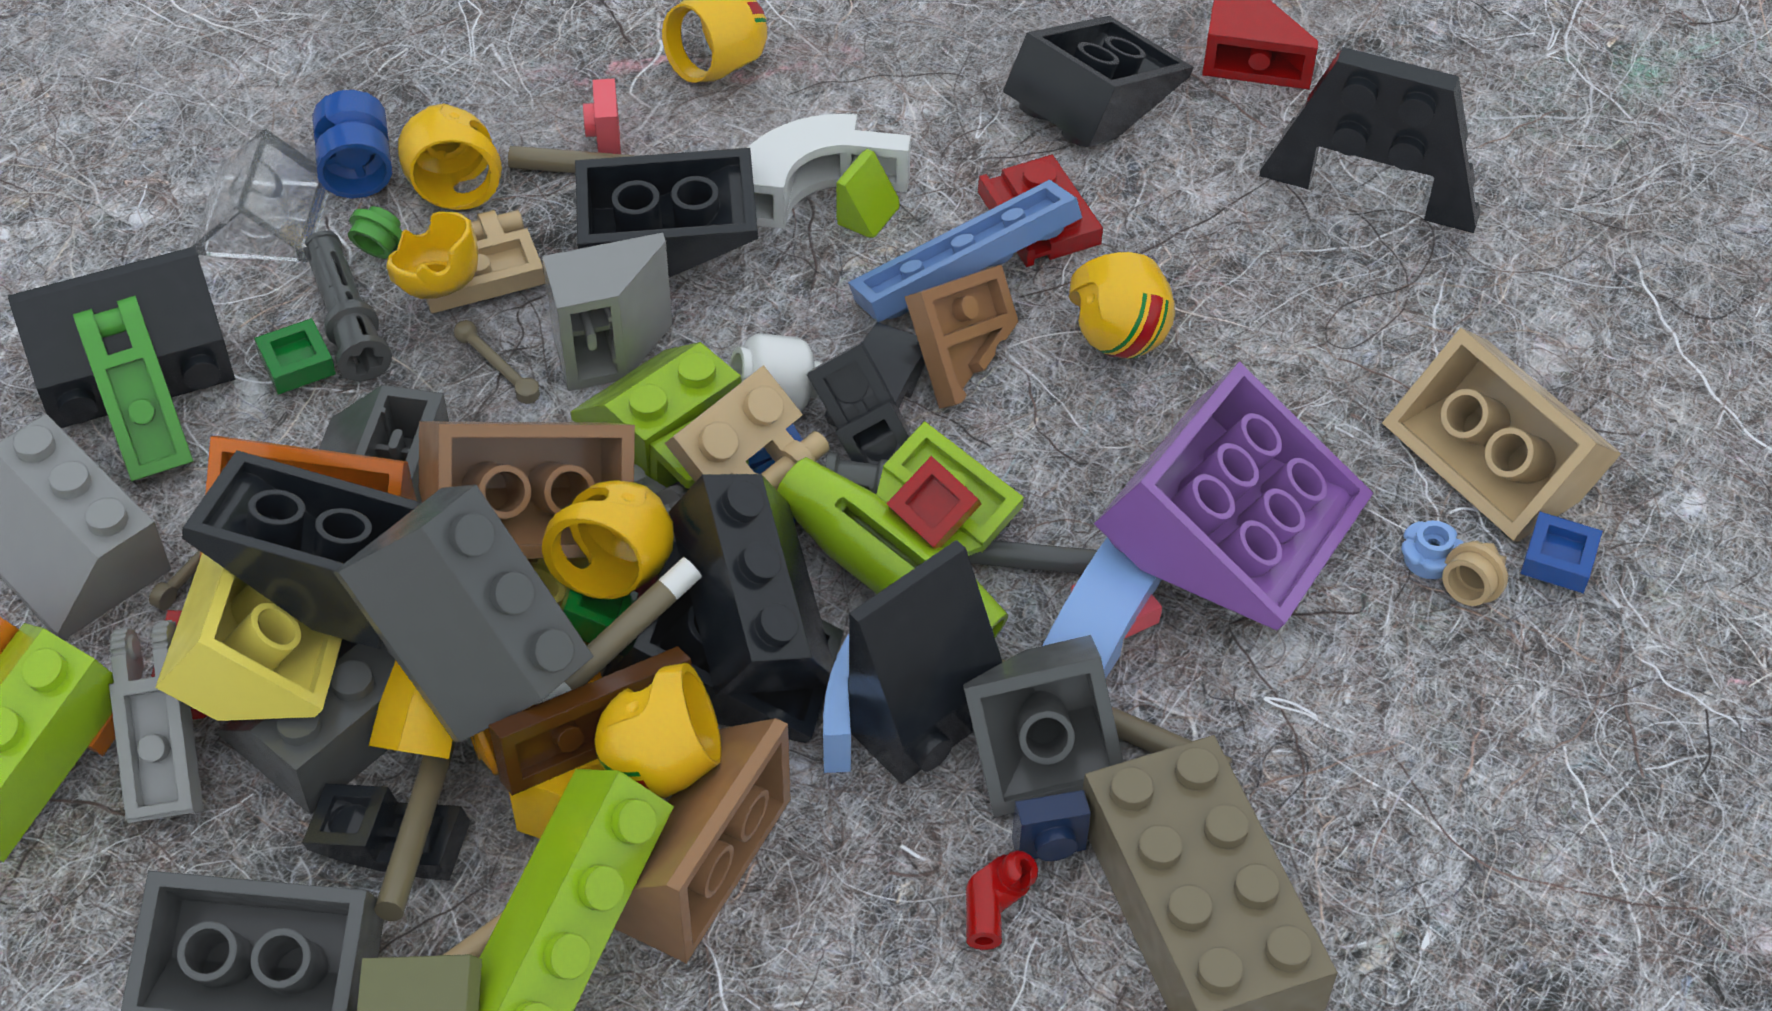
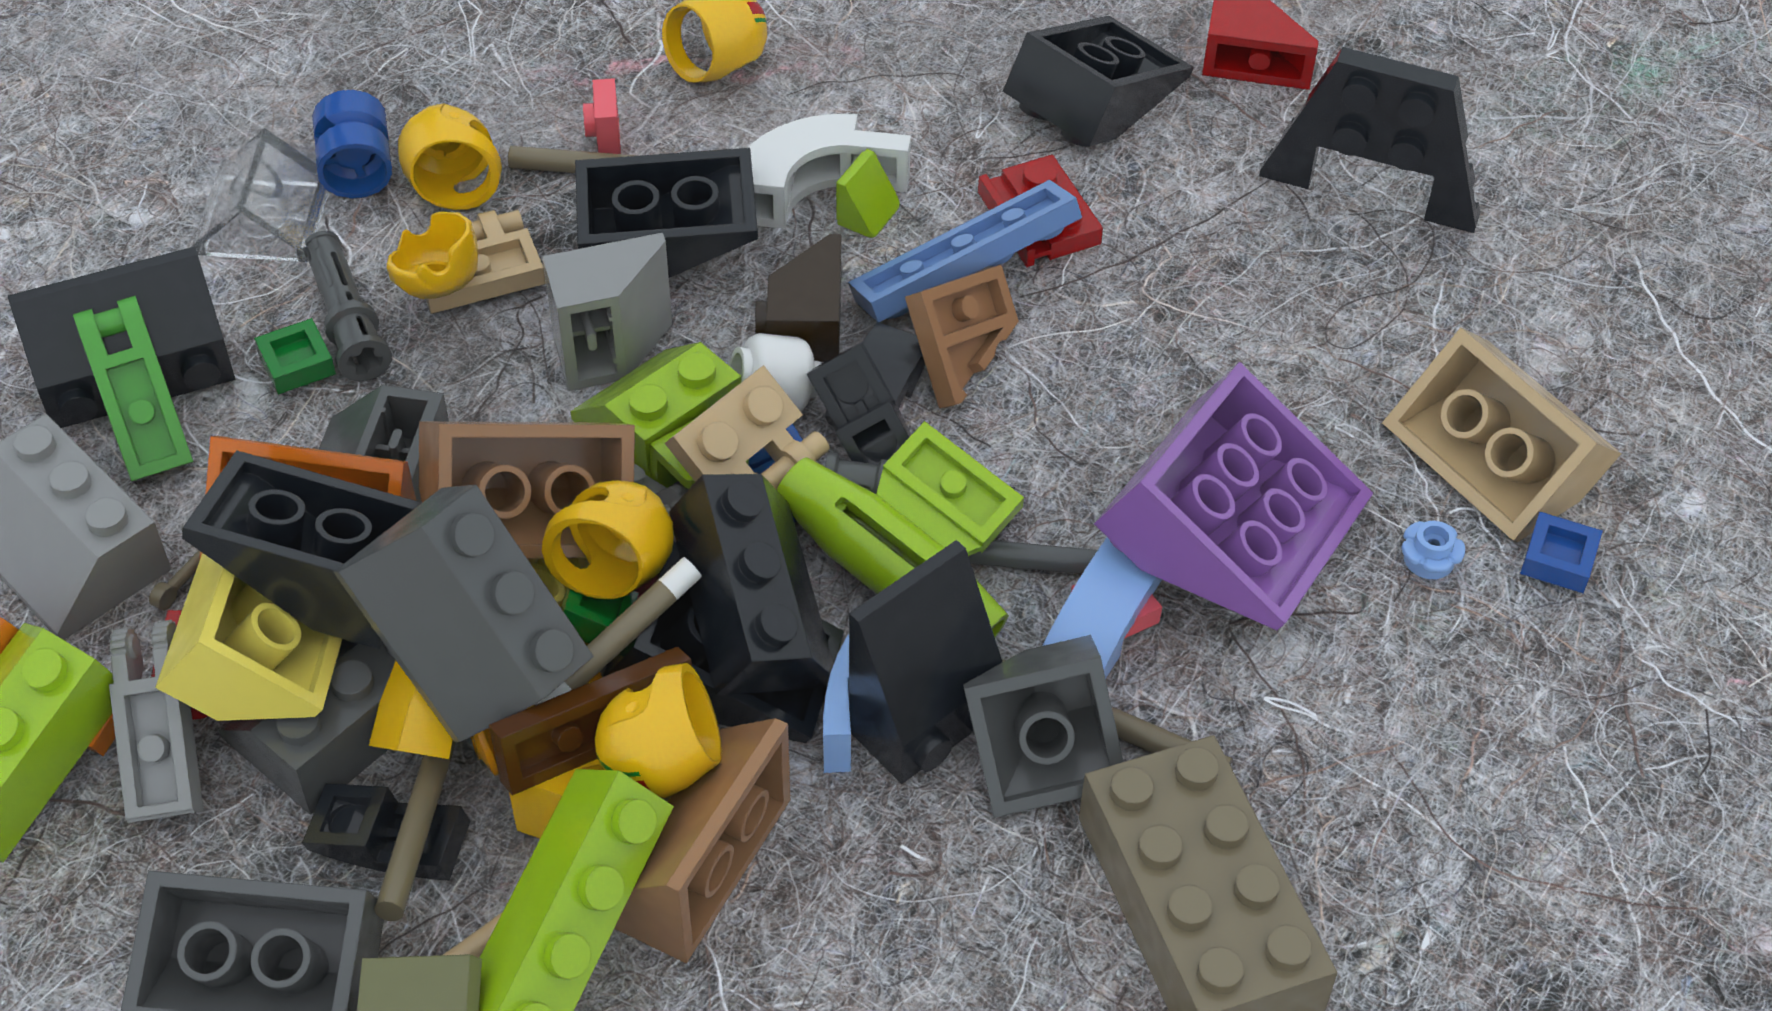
(375, 231): bright green plate -> none
(526, 389): dark tan hinge -> none
(806, 299): none -> dark brown slope
(934, 503): red plate -> none
(994, 891): red arm -> none
(1051, 825): dark blue plate -> none
(1123, 304): yellow helmet -> none
(1475, 573): tan plate -> none

